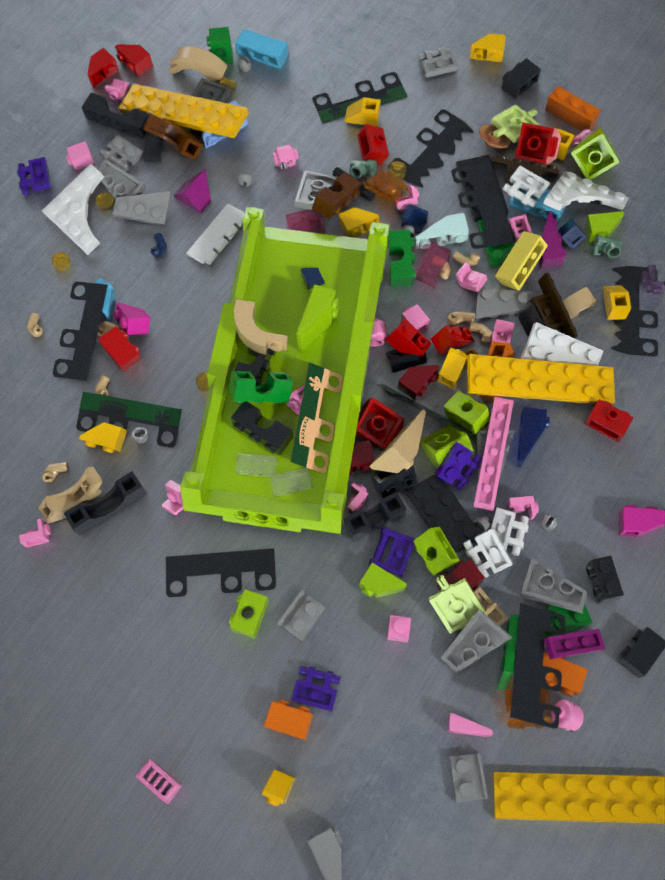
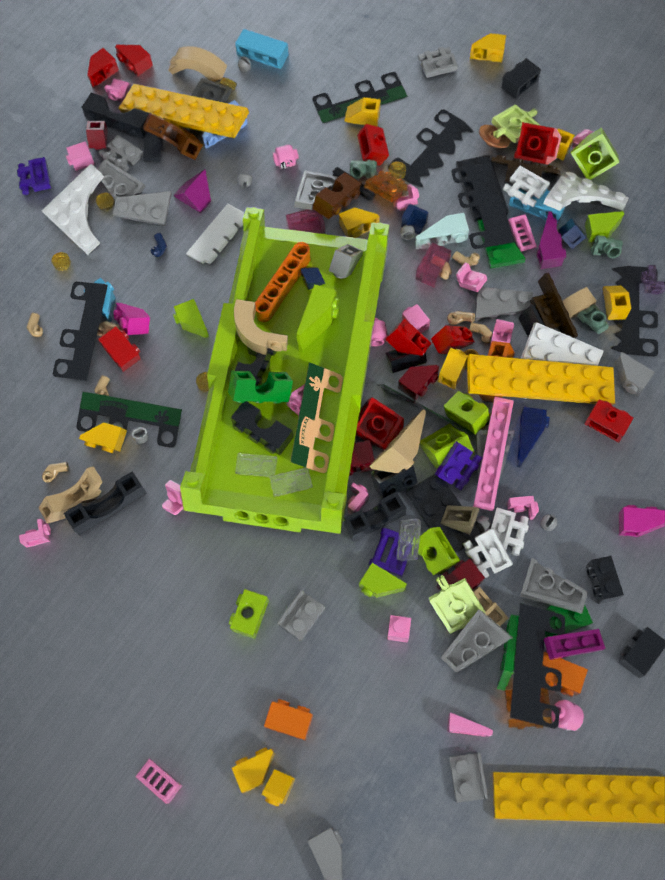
(96, 134): none -> dark red slope
(190, 318): none -> lime slope
(220, 44): green brick -> none
(224, 563): black piece -> none
(253, 772): none -> yellow slope
(286, 274): none -> orange beam
(316, 695): dark purple plate -> none
(345, 261): none -> light grey slope
(401, 271): green arch -> none
(408, 539): none -> clear plate
(460, 518): none -> dark tan slope
(521, 260): light yellow brick -> none
(572, 109): orange brick -> none
(594, 318): none -> sand green plate
(632, 374): none -> light grey slope

